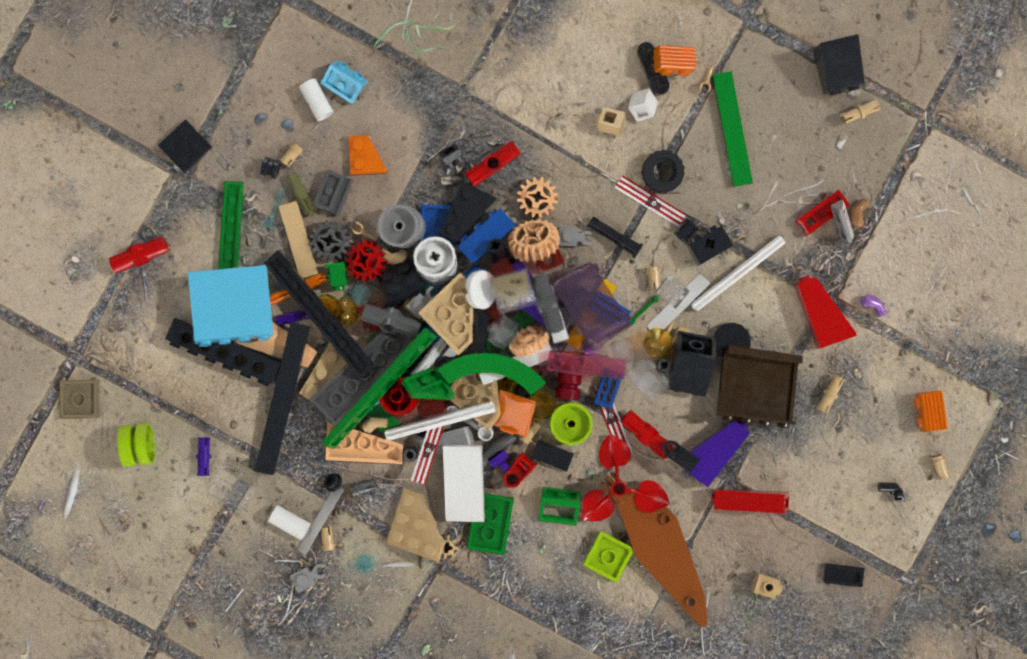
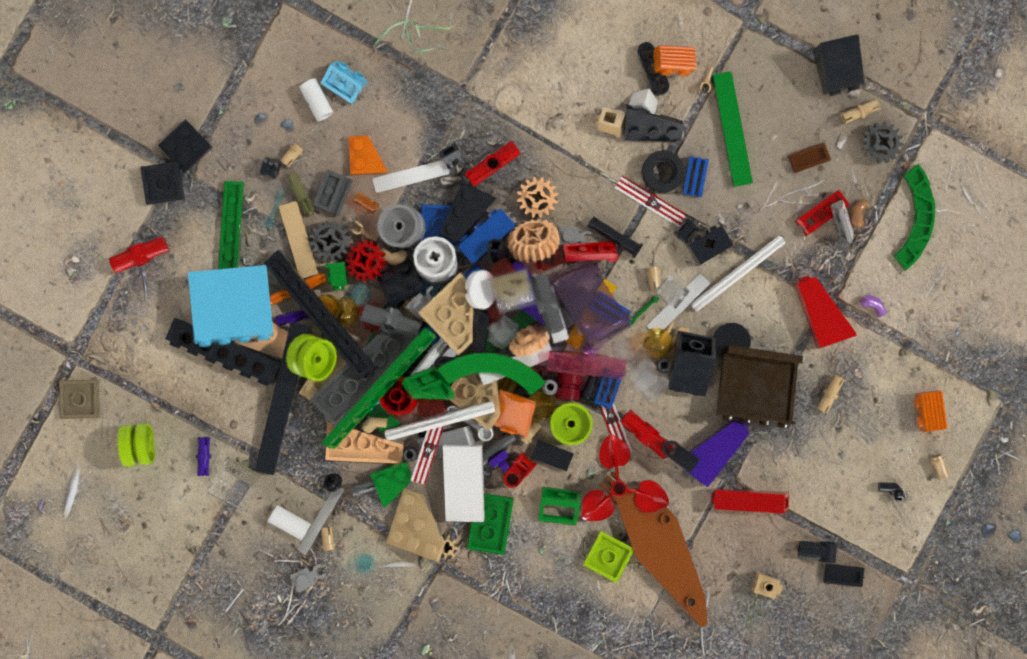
(162, 183): none -> black plate
(311, 357): none -> lime wheel
(366, 203): none -> clear orange pin
(391, 481): none -> green wing
(410, 176): none -> white sticker
(551, 383): none -> light grey pin
(589, 388): none -> black pin
(590, 252): none -> red plate
(645, 126): none -> black wing
(705, 164): none -> blue tile
(809, 158): none -> reddish brown tile
(821, 551): none -> black piece
(887, 148): none -> dark grey gear
(923, 218): none -> green tile

